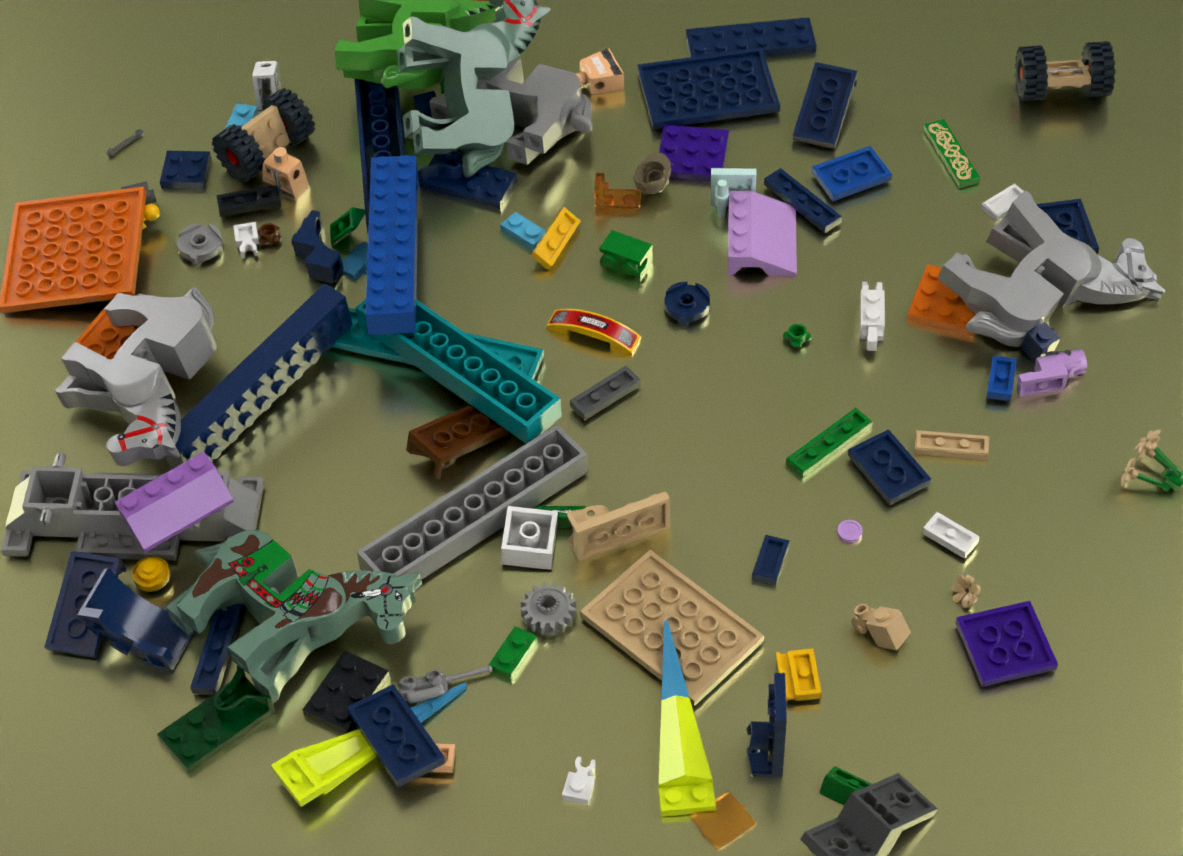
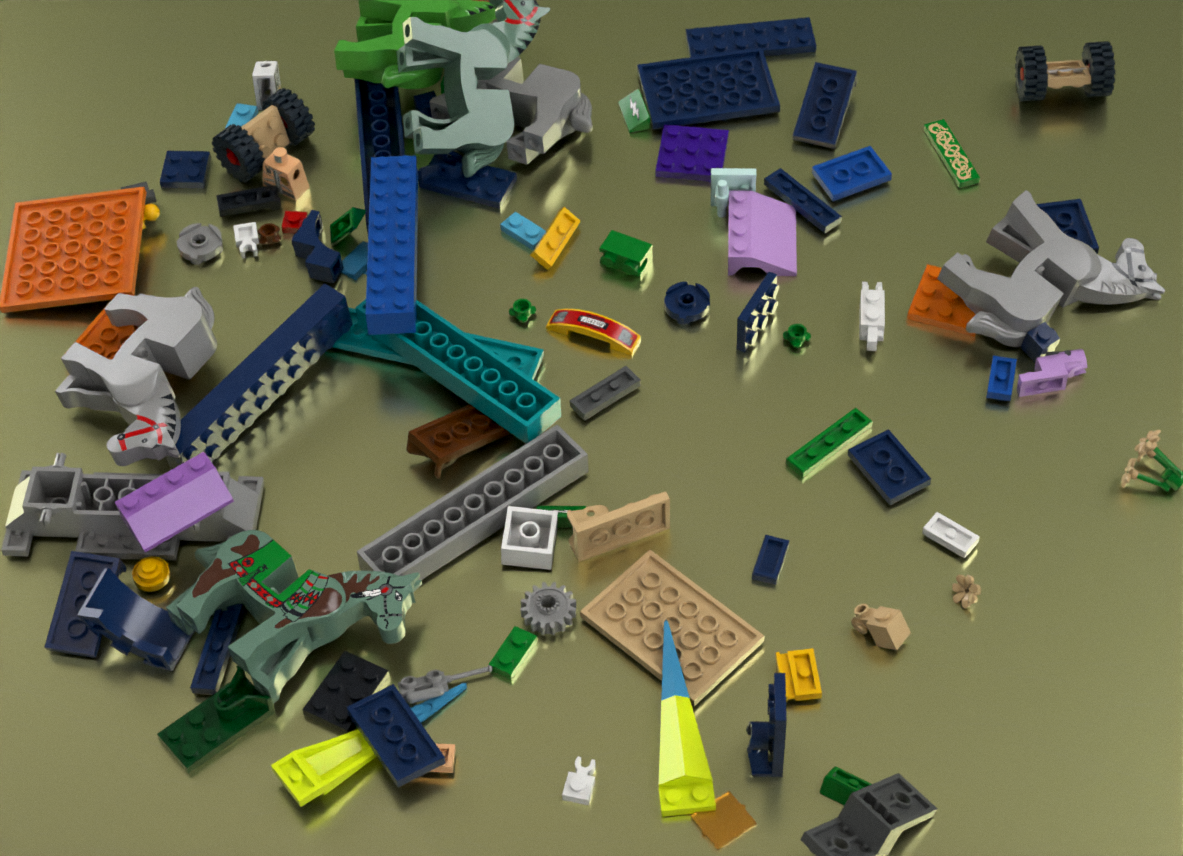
(138, 134): dark grey hinge -> none
(292, 221): none -> red plate
(522, 309): none -> green plate
(601, 73): light nougat torso -> none
(614, 197): clear orange bracket -> none
(634, 112): none -> green slope
(653, 174): dark tan piece -> none
(757, 312): none -> dark blue plate
(849, 531): lavender piece -> none
(951, 445): tan tile -> none
(1000, 203): white tile -> none
(1006, 643): dark purple plate -> none

